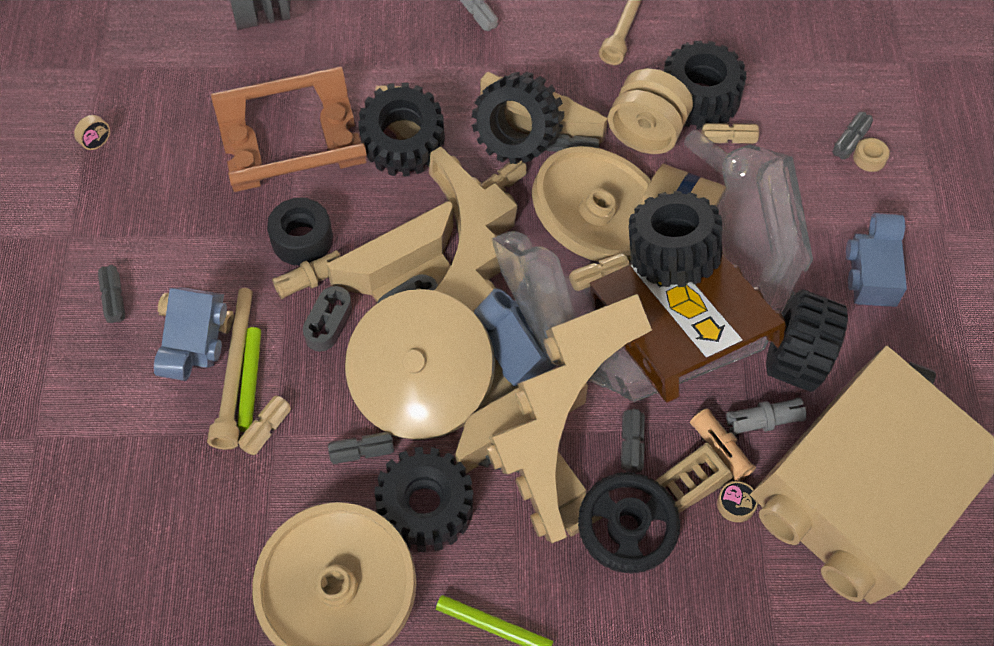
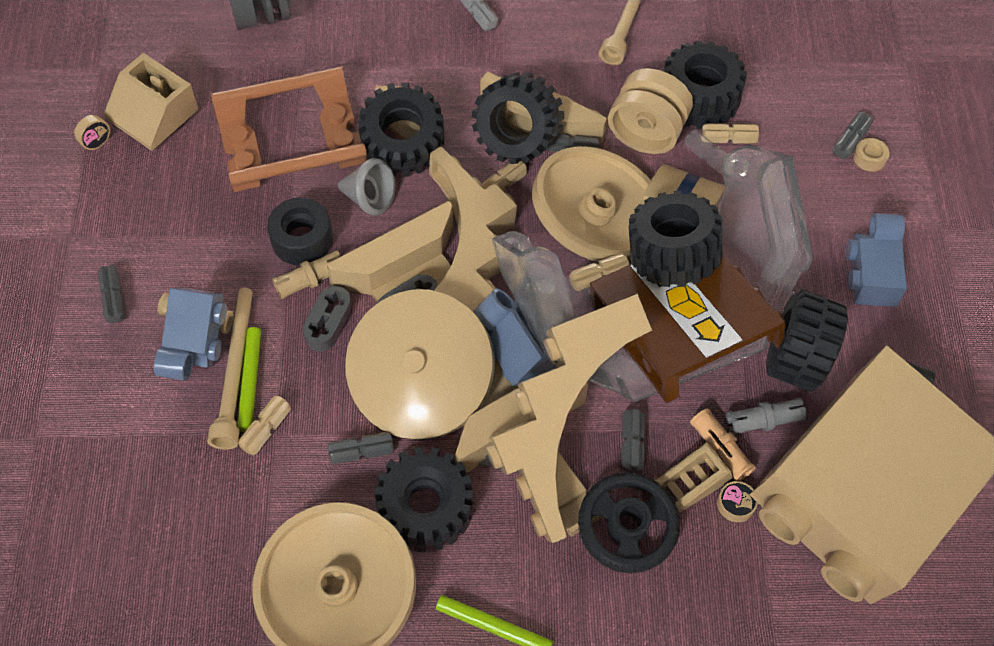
(149, 101): none -> tan slope
(370, 186): none -> light grey hat

